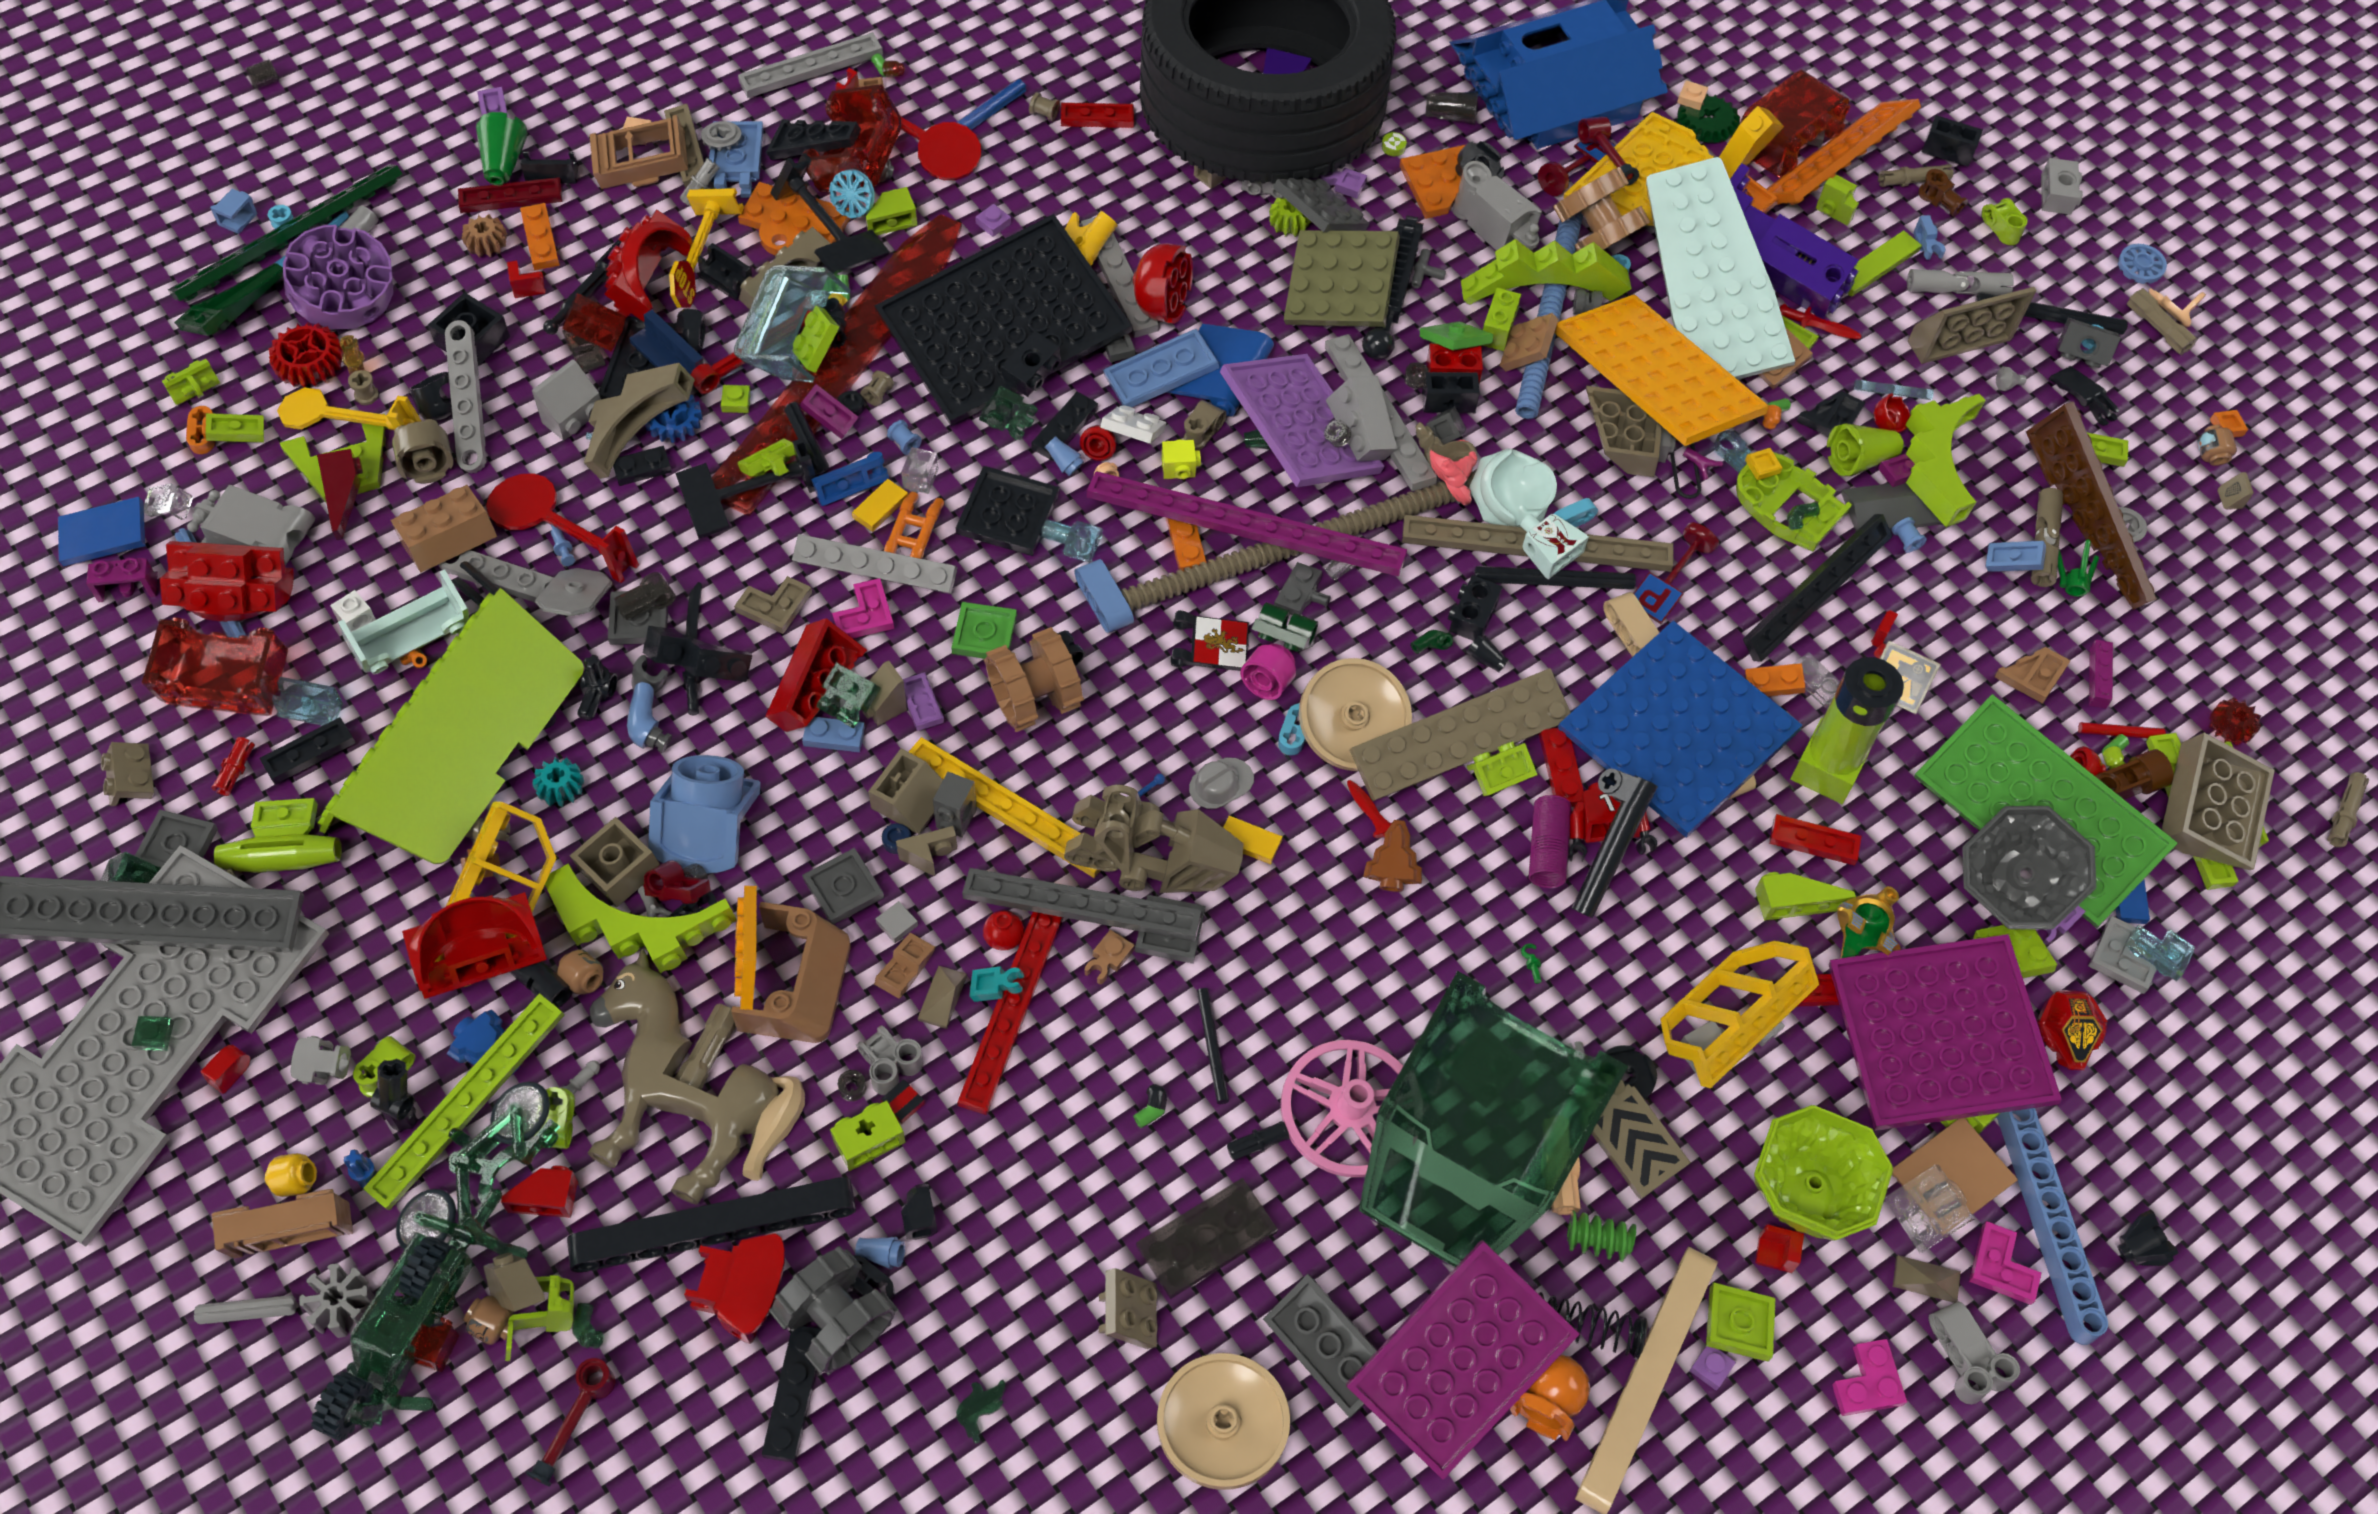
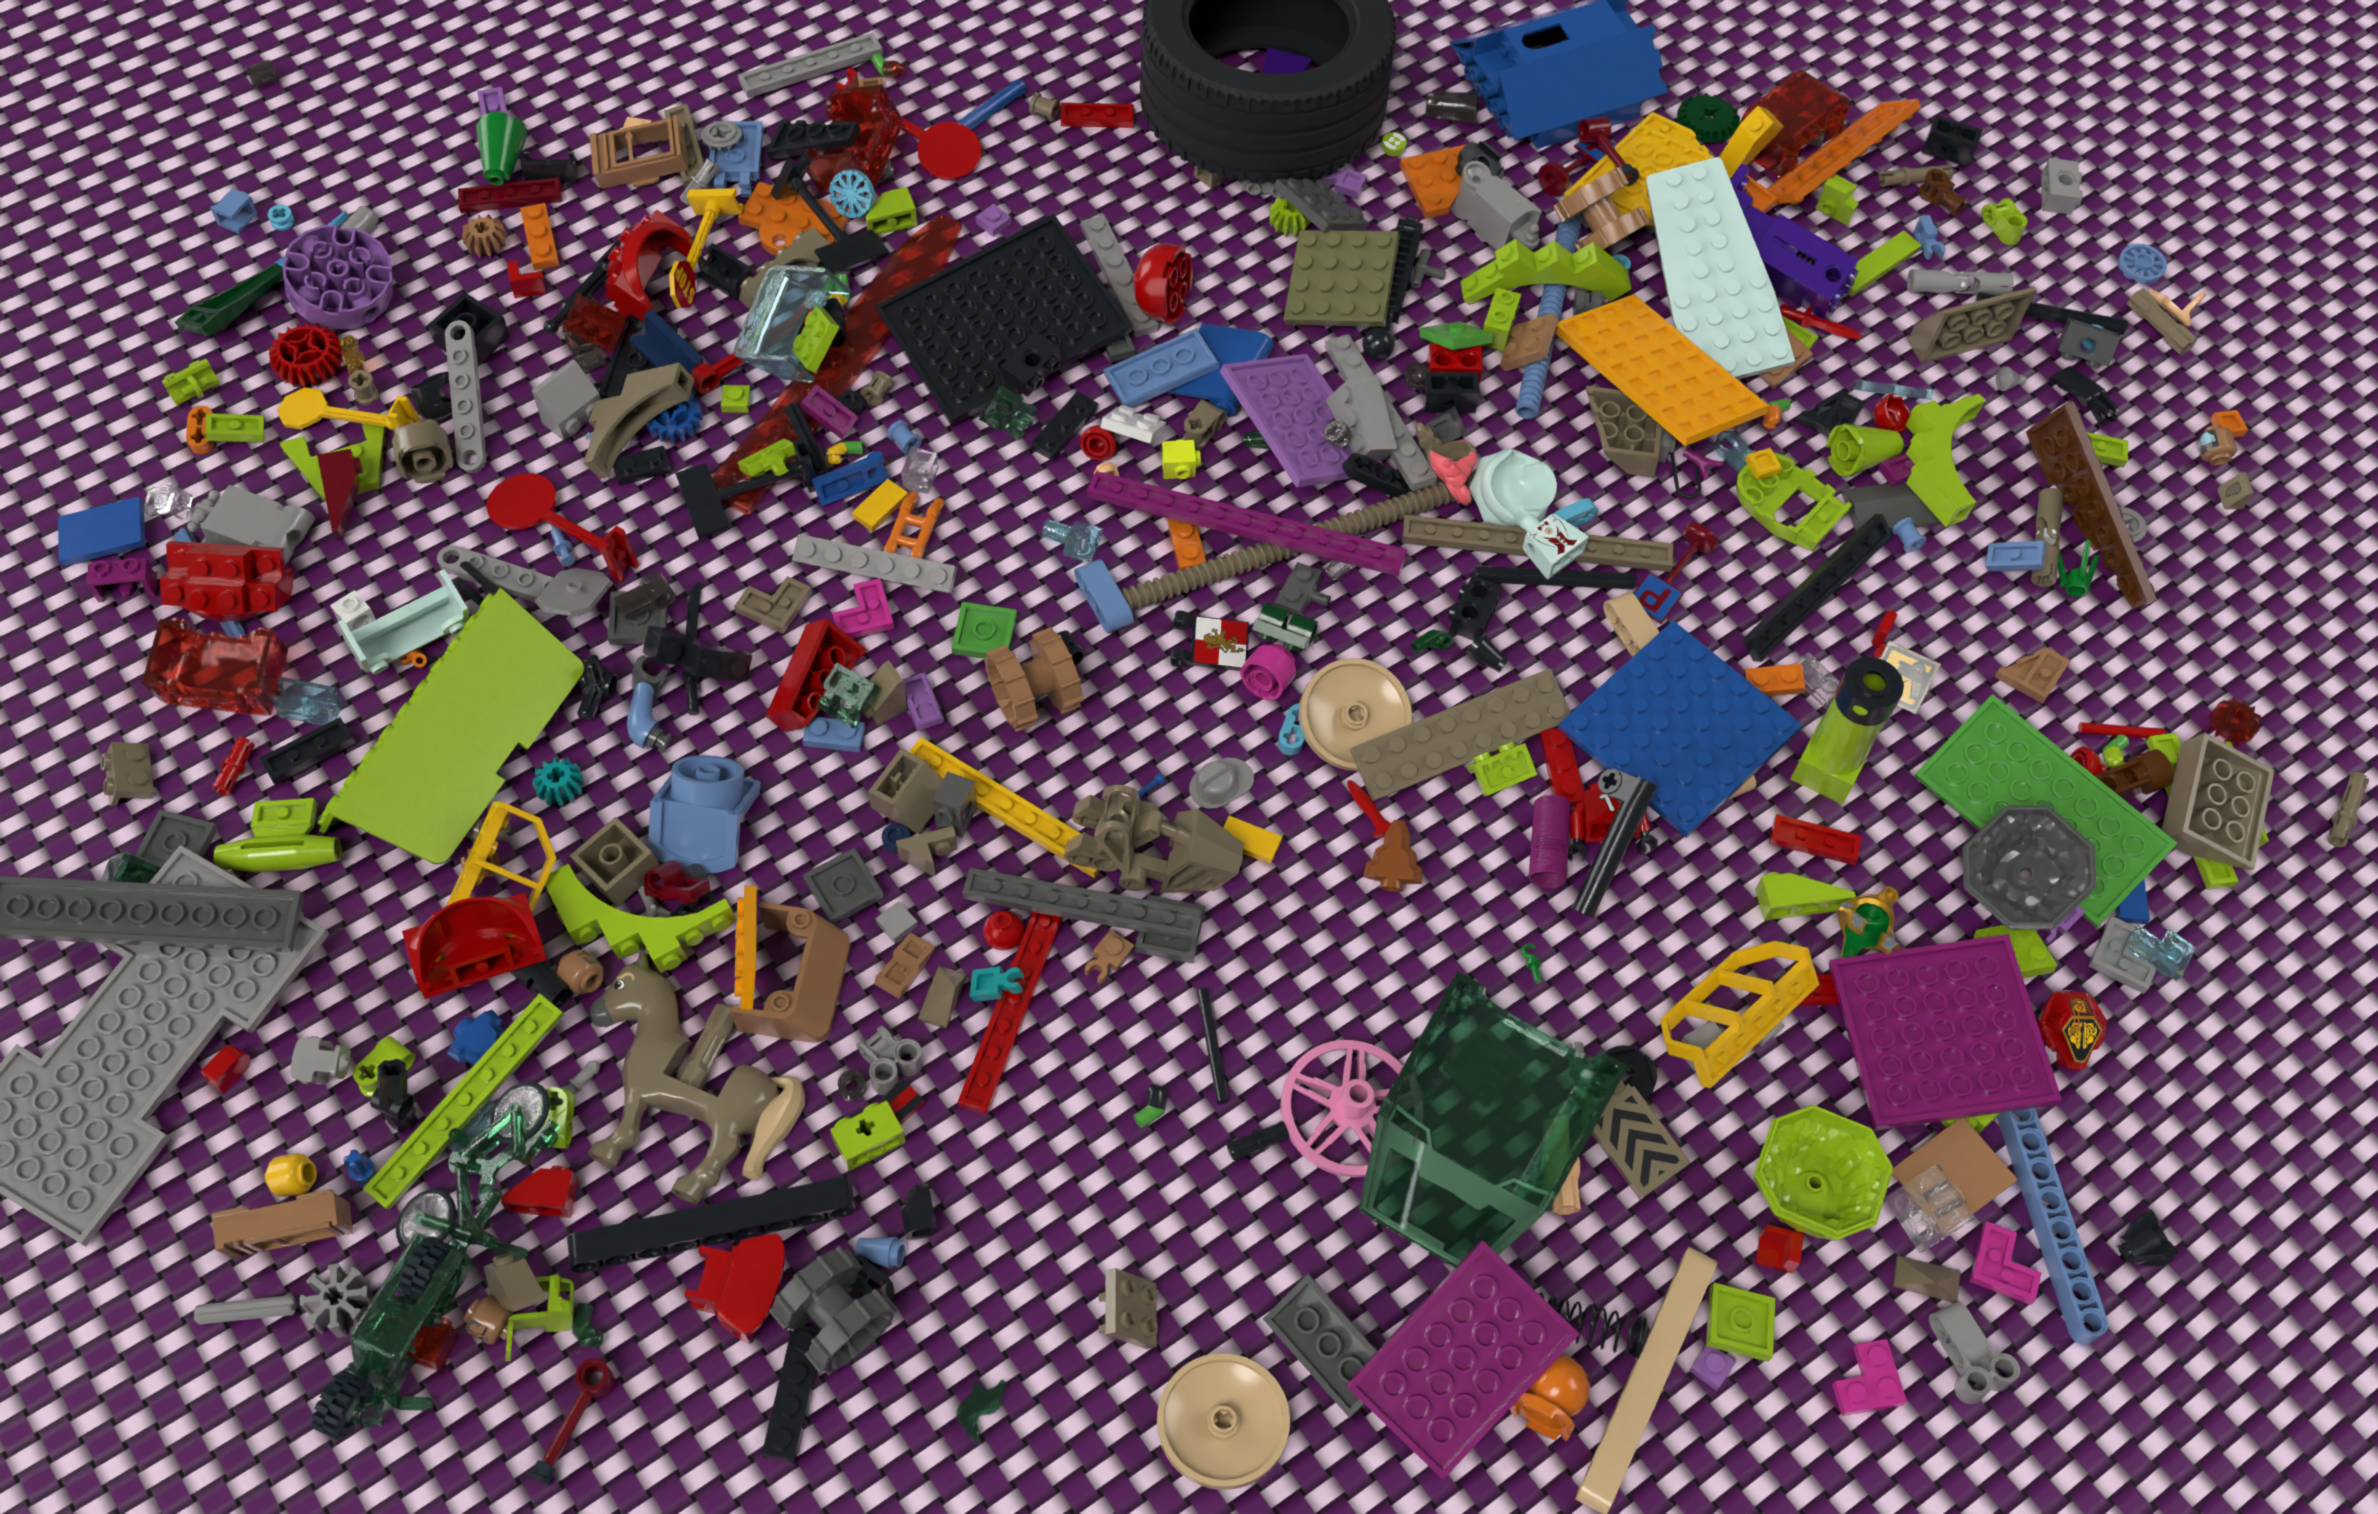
(152, 1033): clear green plate -> none
(278, 237): dark green plate -> none
(443, 528): medium nougat brick -> none
(476, 1124): none -> clear light blue axle
(692, 327): black rock -> none
(843, 448): none -> arm
(1007, 510): black plate -> none
(1065, 457): medium blue cone -> none
(1092, 236): yellow pin -> none
(1206, 1238): clear smoke plate -> none
(1362, 470): none -> black beam
(1600, 1236): bright green piece -> none
(1692, 95): light nougat plate -> none
(1799, 512): clear green arm -> none
(2101, 674): magenta piece -> none

